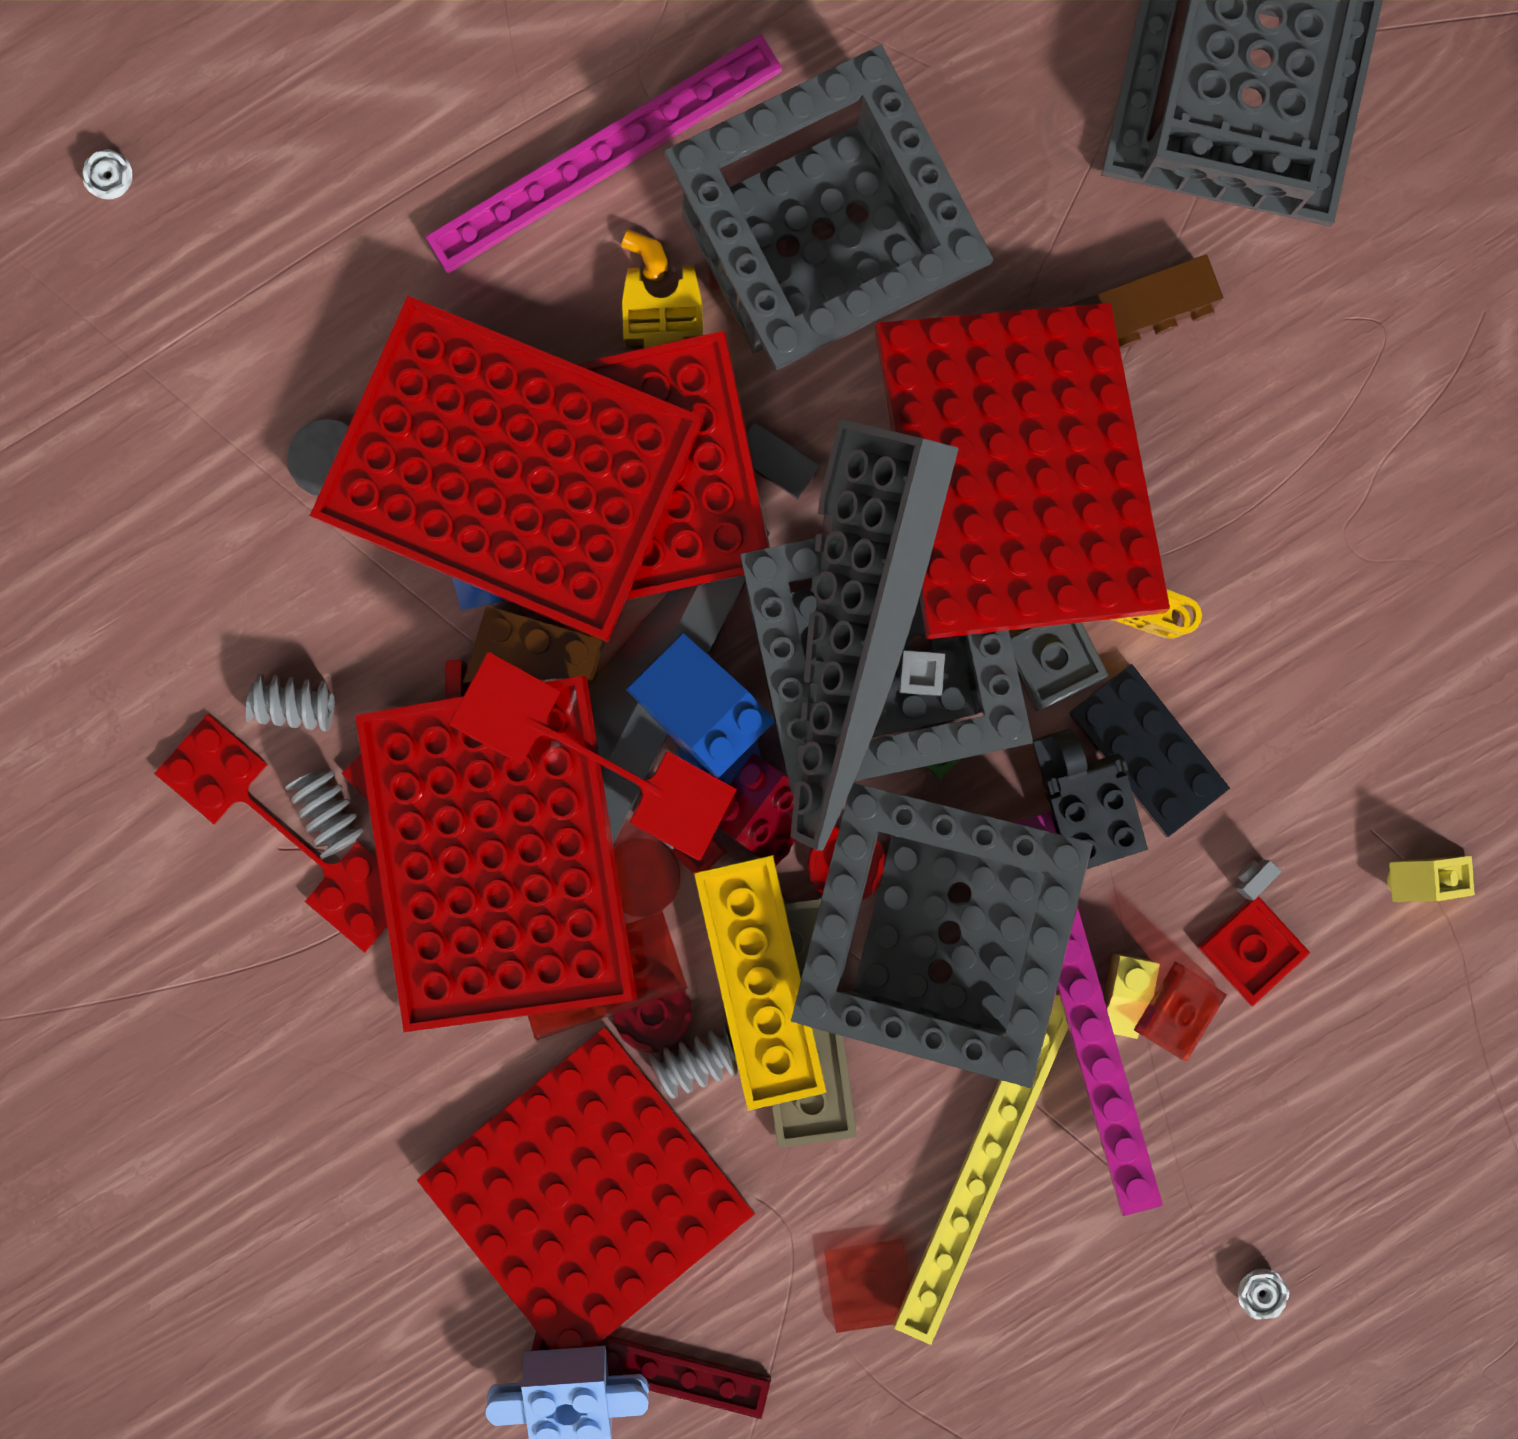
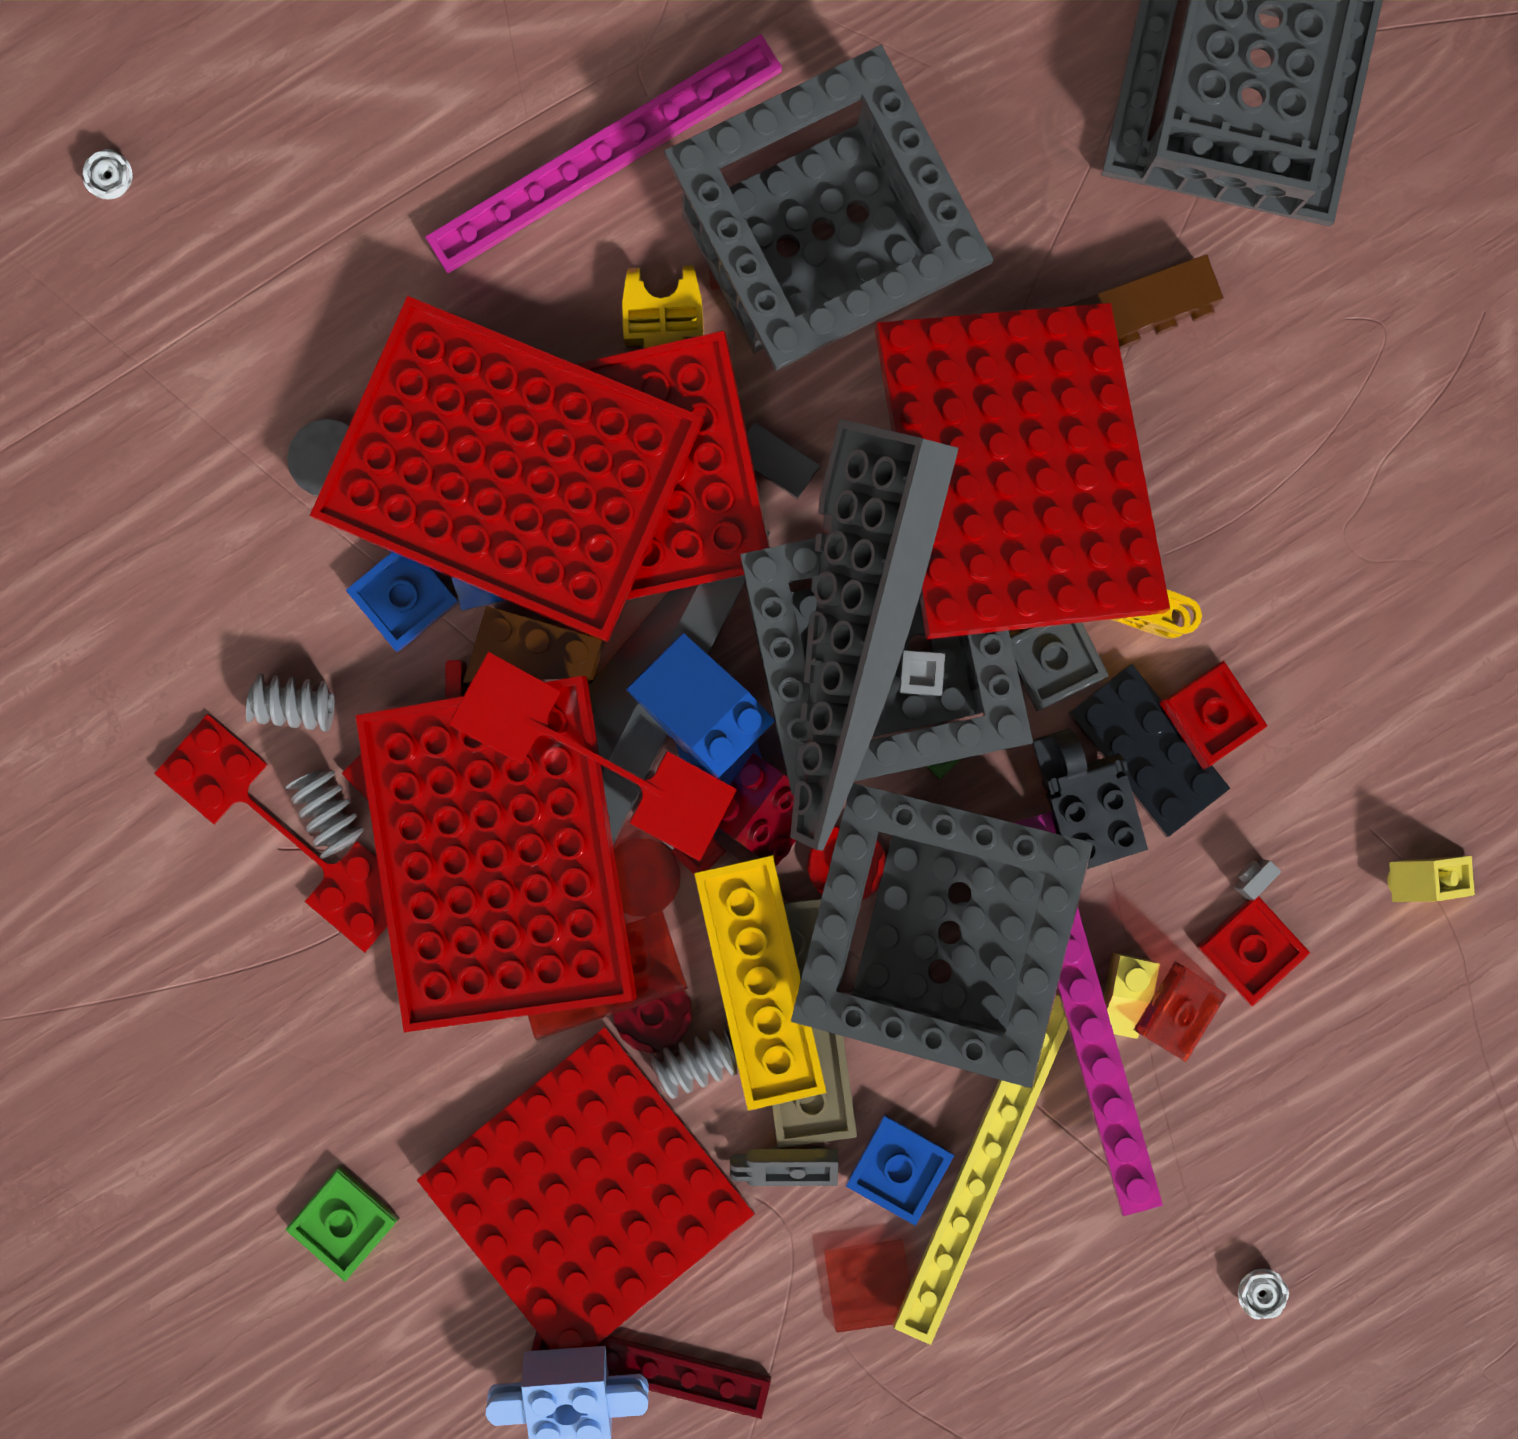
(342, 1223): none -> bright green tile
(401, 598): none -> blue plate
(651, 253): light orange arm -> none
(786, 1167): none -> dark grey hinge
(899, 1169): none -> blue plate
(1213, 714): none -> red tile

